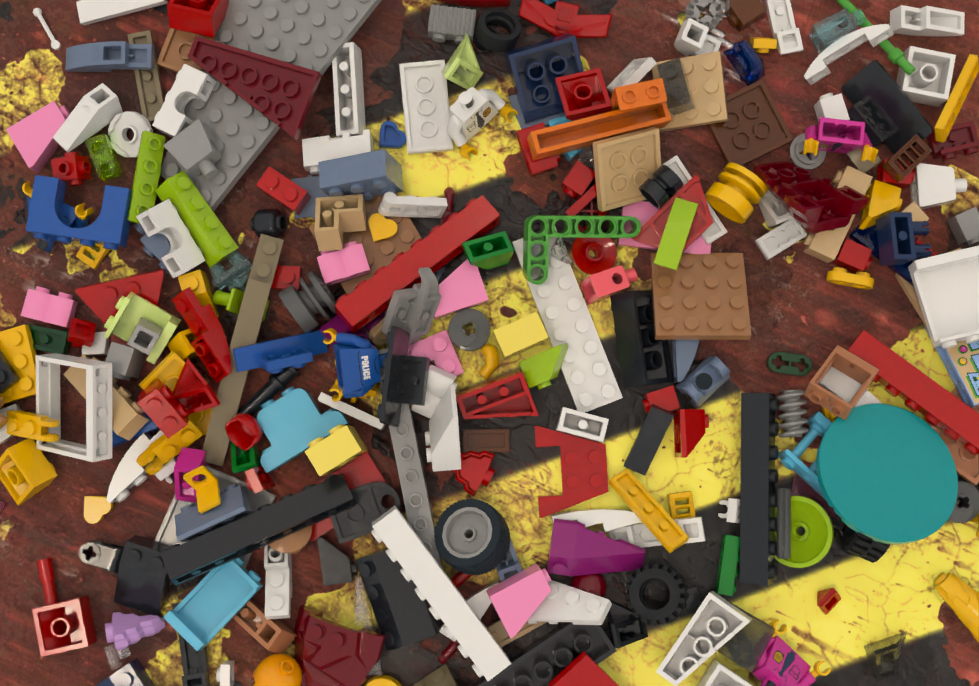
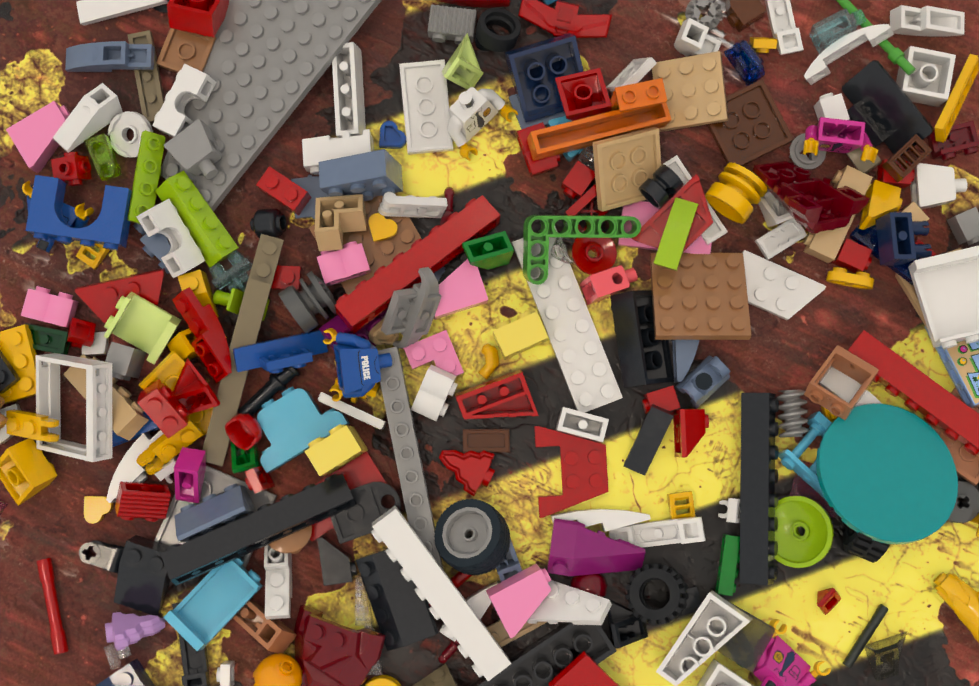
(56, 45): white hinge -> none
(64, 626): red slope -> none
(142, 501): none -> red brick
(144, 336): light grey brick -> none
(206, 491): yellow bracket -> none
(269, 85): dark red wing -> none
(404, 378): black bracket -> none
(444, 434): white slope -> none
(458, 334): dark grey piece -> none
(544, 366): lime slope -> none
(648, 510): yellow tile -> none
(676, 86): clear smoke brick -> none
(776, 287): none -> white wing
(783, 523): dark grey axle -> none
(788, 369): dark green beam -> none
(865, 636): none -> pearl dark grey bar

